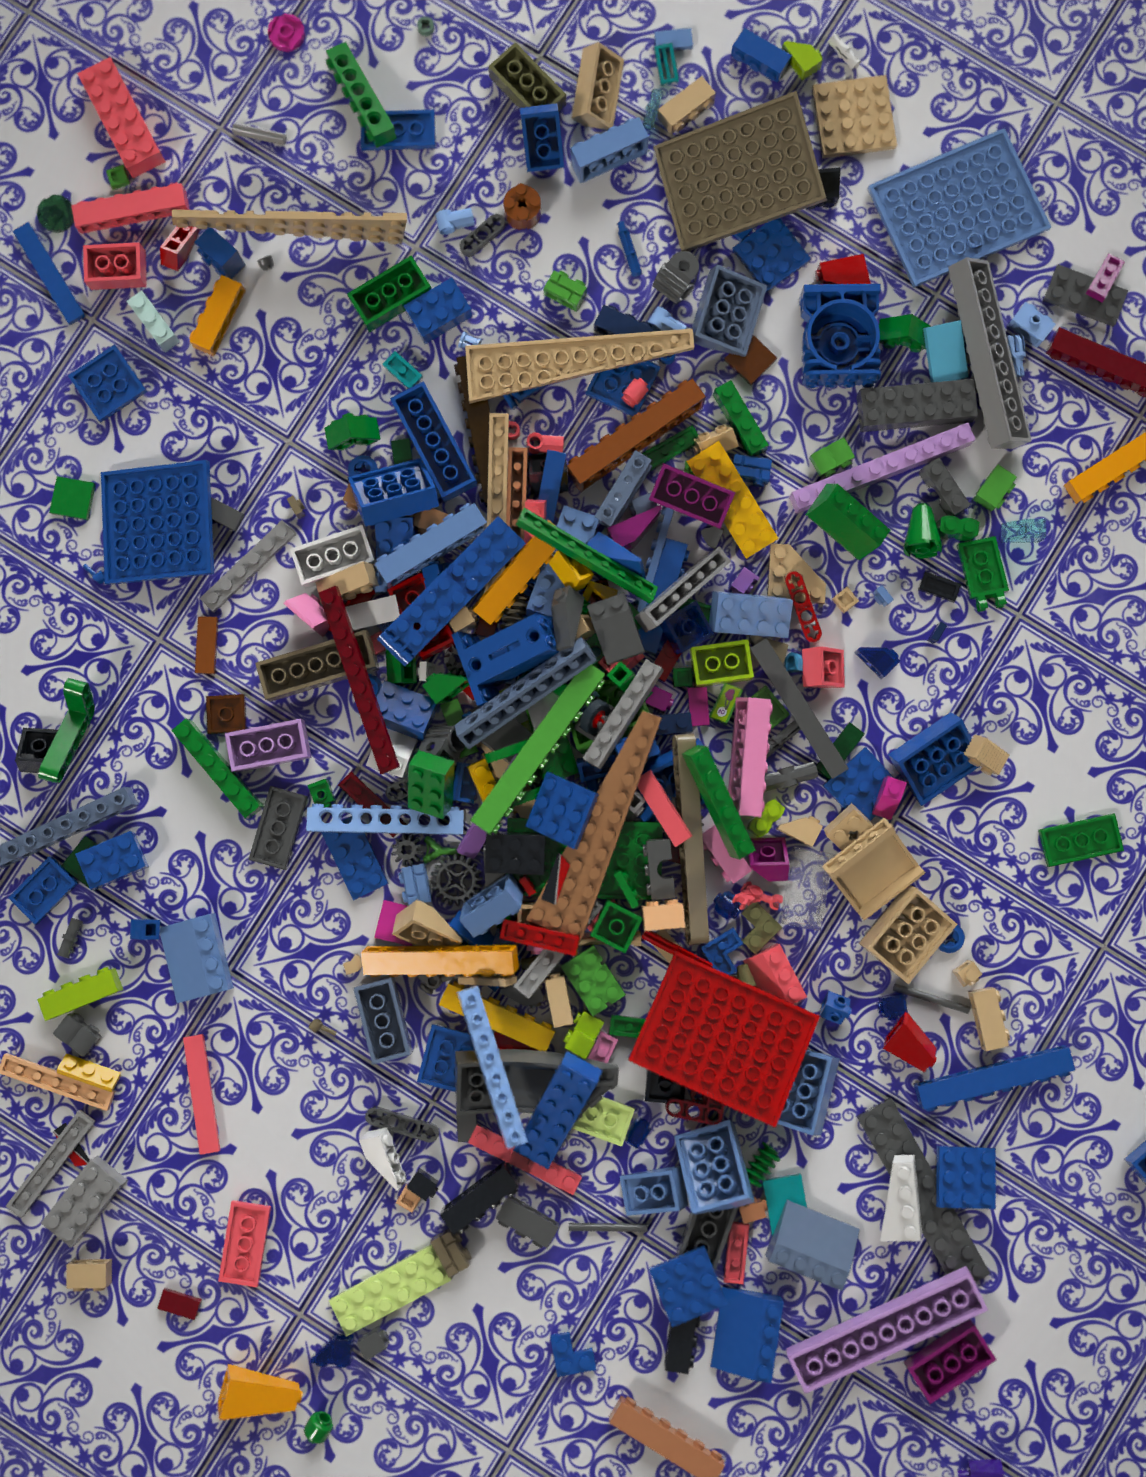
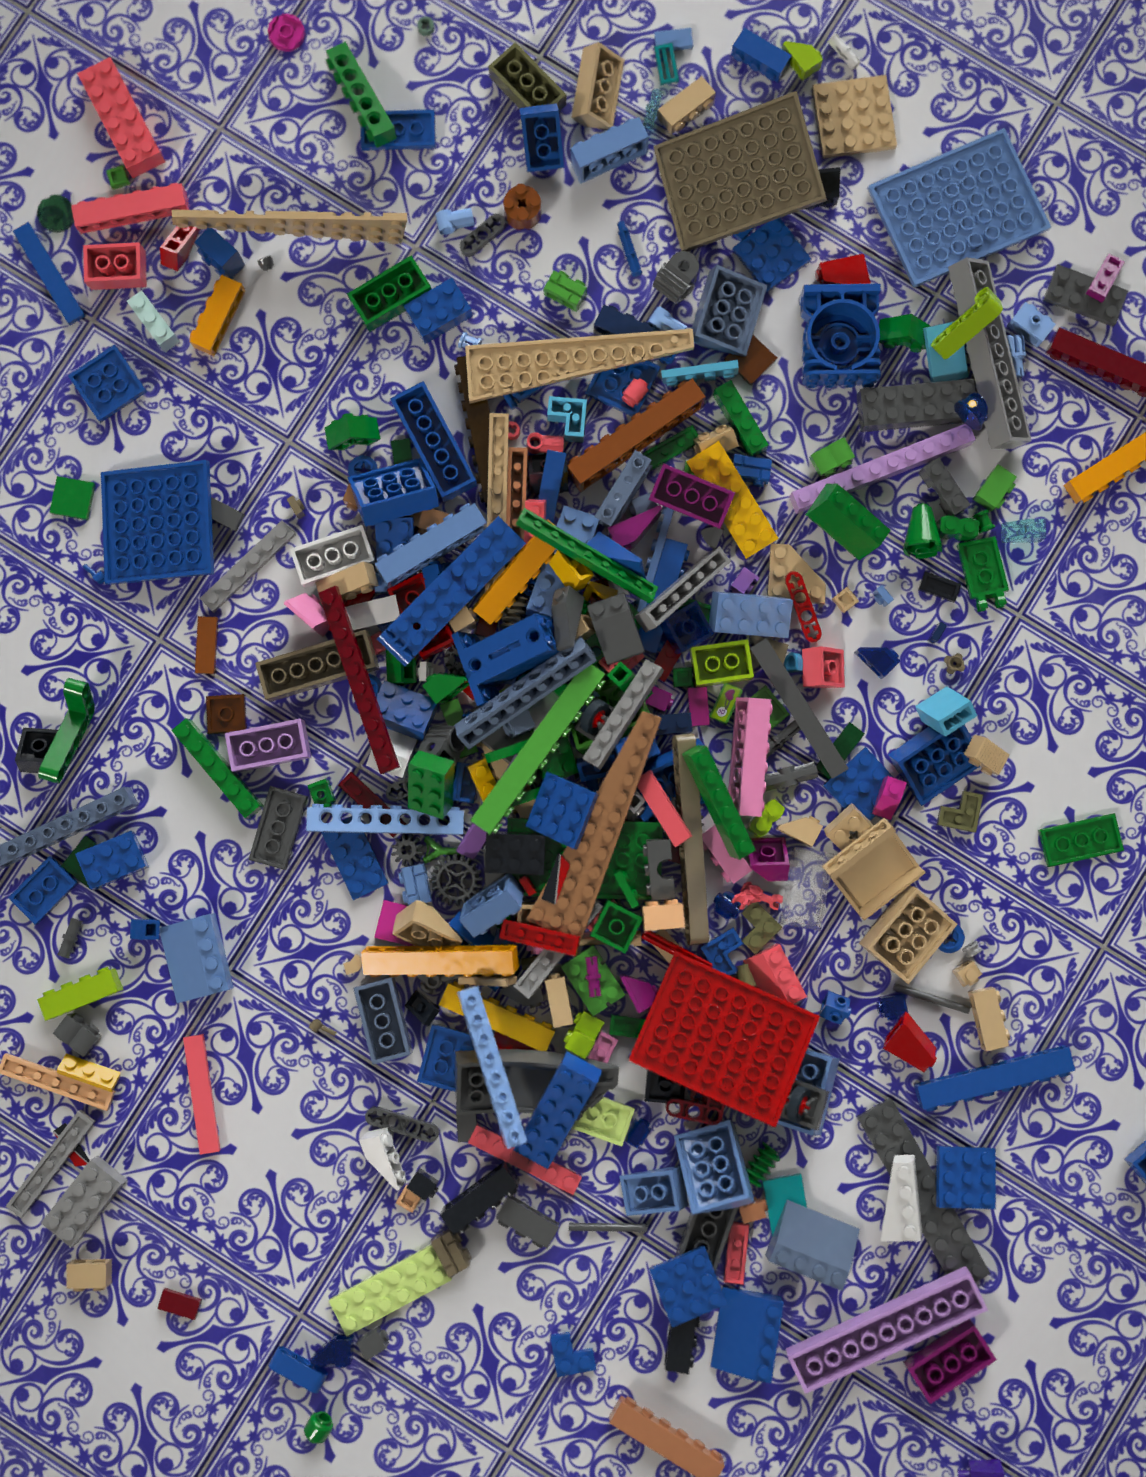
(244, 1243): coral plate -> none
(255, 1393): light orange slope -> none
(259, 134): light grey axle -> none
(298, 1369): none -> blue beam
(402, 370): teal plate -> none
(422, 1008): none -> black slope
(519, 725): none -> sand blue brick
(569, 411): none -> medium azure brick
(593, 976): none -> magenta pin
(640, 992): none -> magenta slope
(707, 372): none -> medium azure plate
(805, 1104): none -> plate
(946, 711): none -> medium azure brick
(959, 663): none -> dark tan plate
(965, 817): none -> olive plate
(972, 410): none -> clear blue hat
(972, 949): none -> light grey bush
(983, 312): none -> lime beam
(985, 522): none -> green bush

